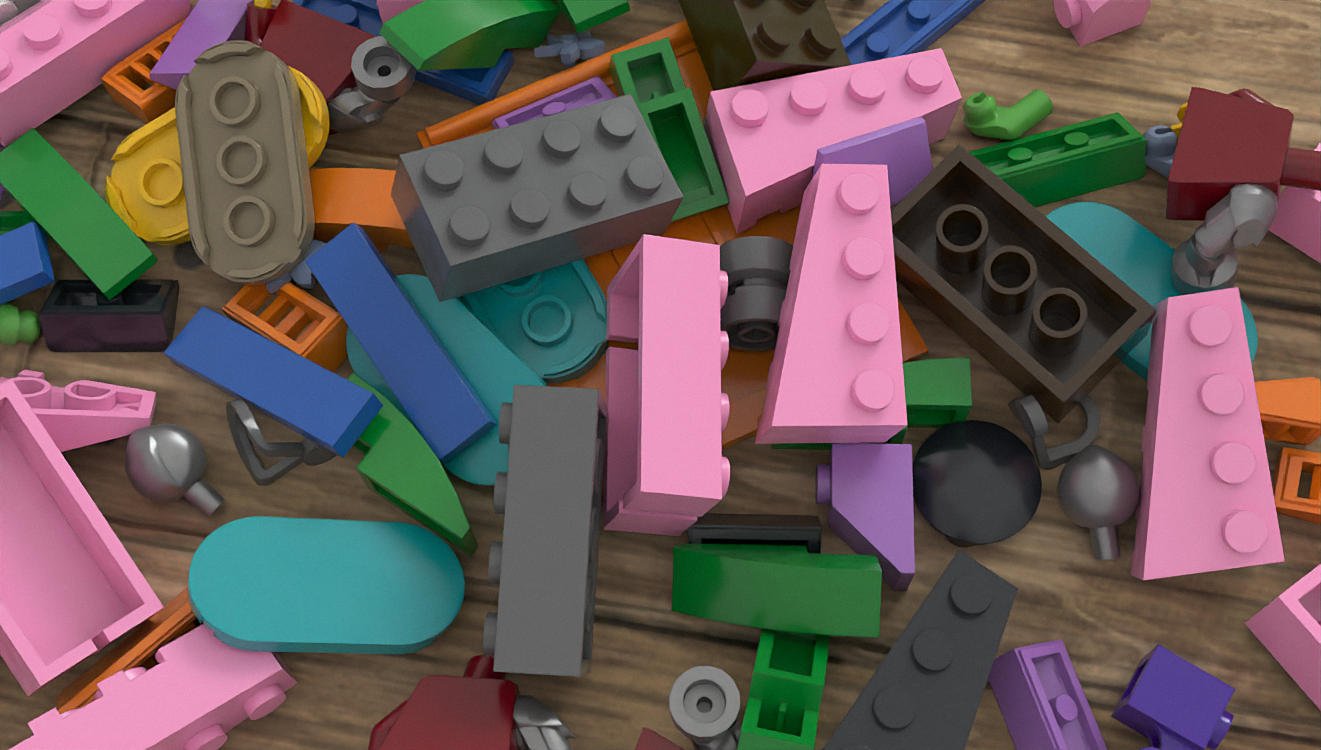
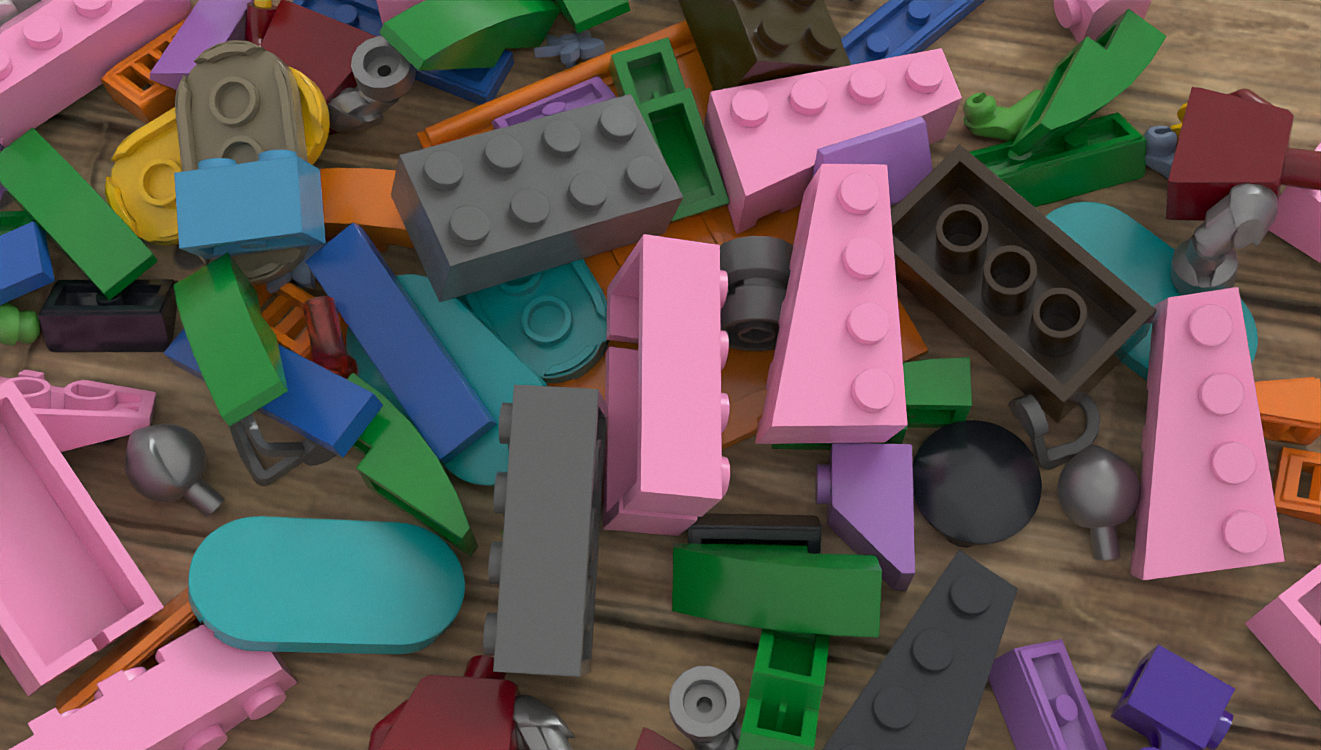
(230, 339): none -> green slope
(249, 205): none -> dark azure brick
(326, 337): none -> clear red arm
(1089, 80): none -> green slope

